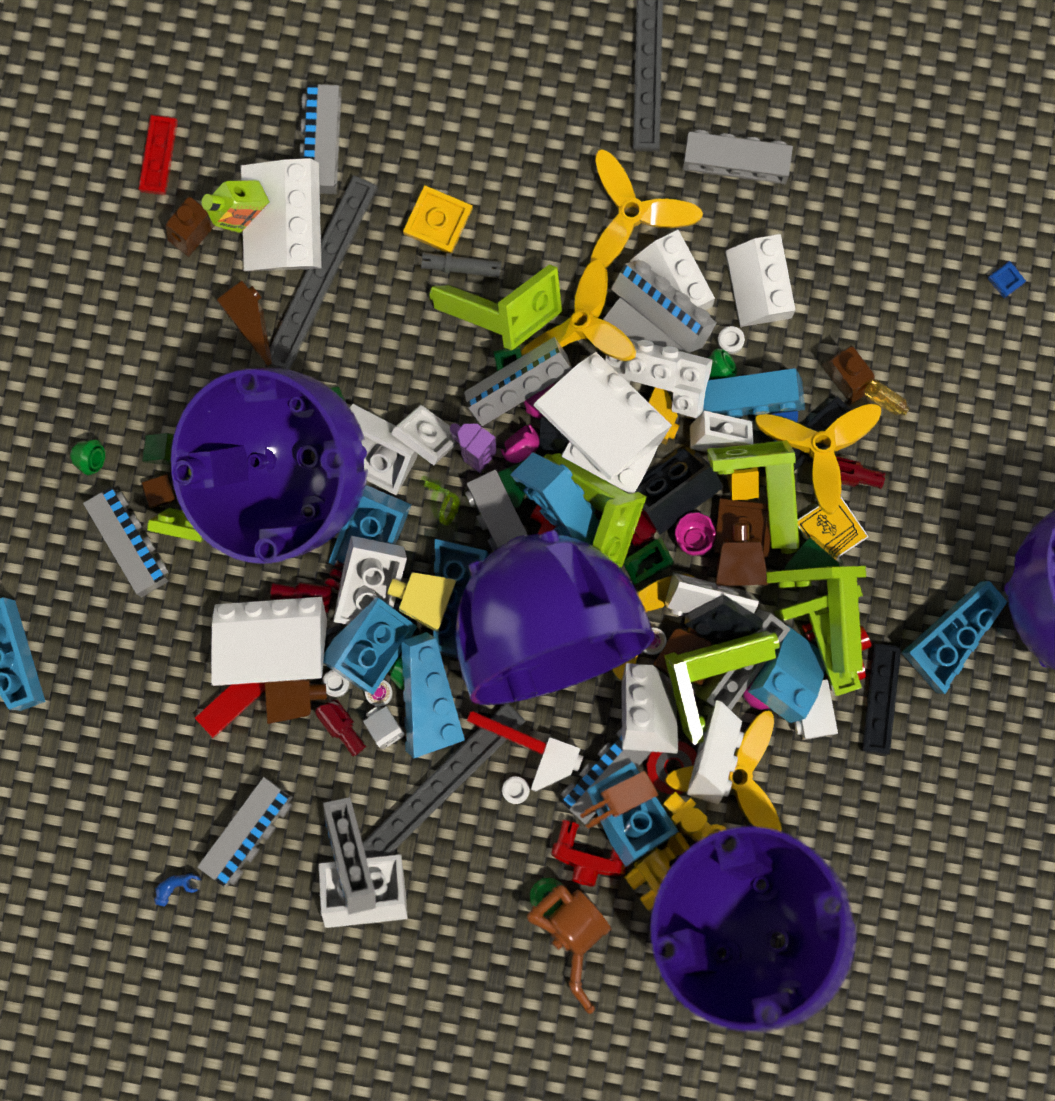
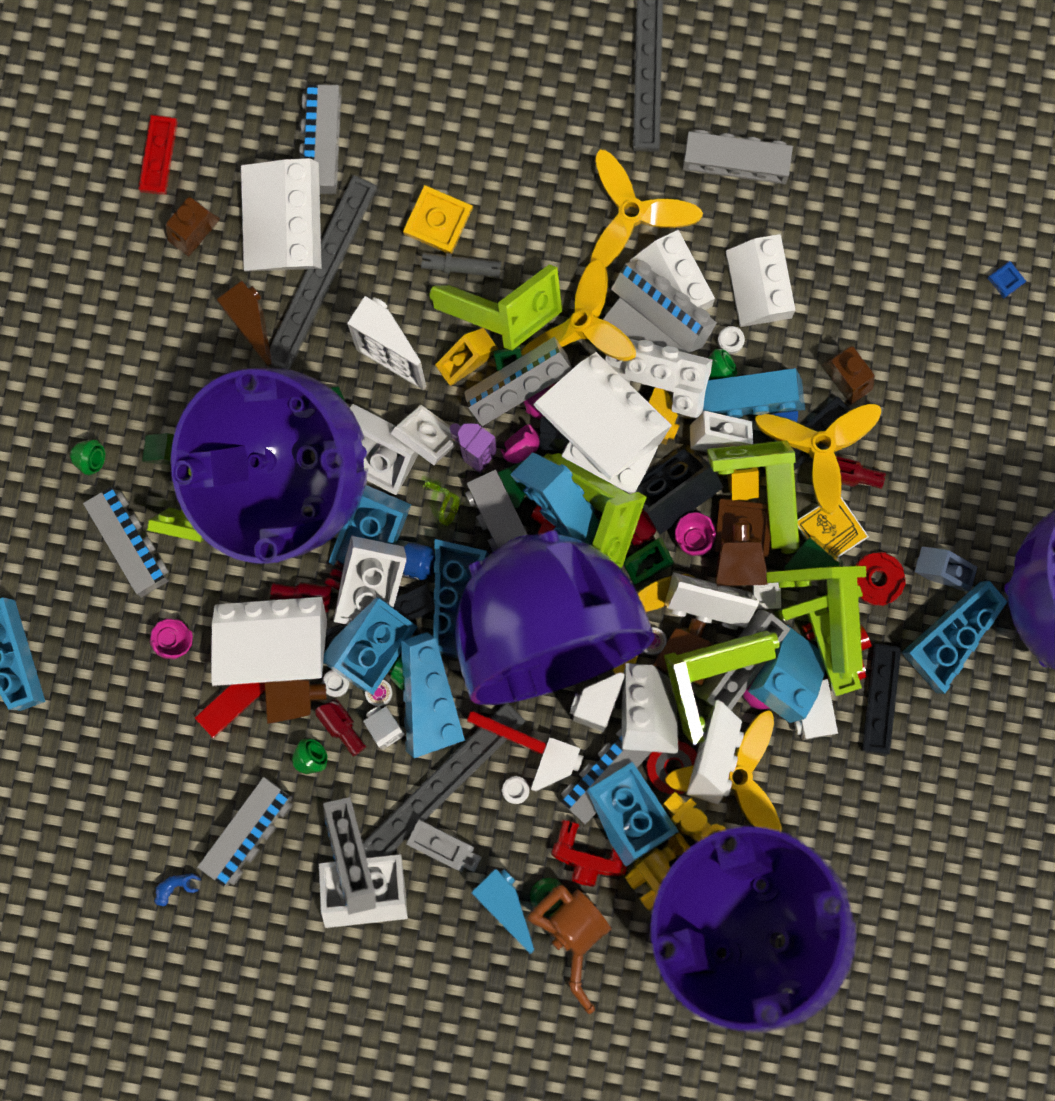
(159, 491): reddish brown tile -> none
(171, 639): none -> dark pink hair
(235, 204): lime torso -> none
(309, 757): none -> green cone
(382, 340): none -> white slope
(419, 561): none -> blue head
(424, 598): light yellow torso -> none
(443, 847): none -> light grey hinge
(466, 355): none -> yellow slope
(503, 902): none -> dark azure slope
(597, 702): none -> white slope
(623, 797): dark orange arm -> none
(723, 620): black plate -> none
(768, 596): none -> white plate
(886, 398): clear yellow cylinder -> none
(894, 575): none -> red tile
(945, 568): none -> sand blue slope

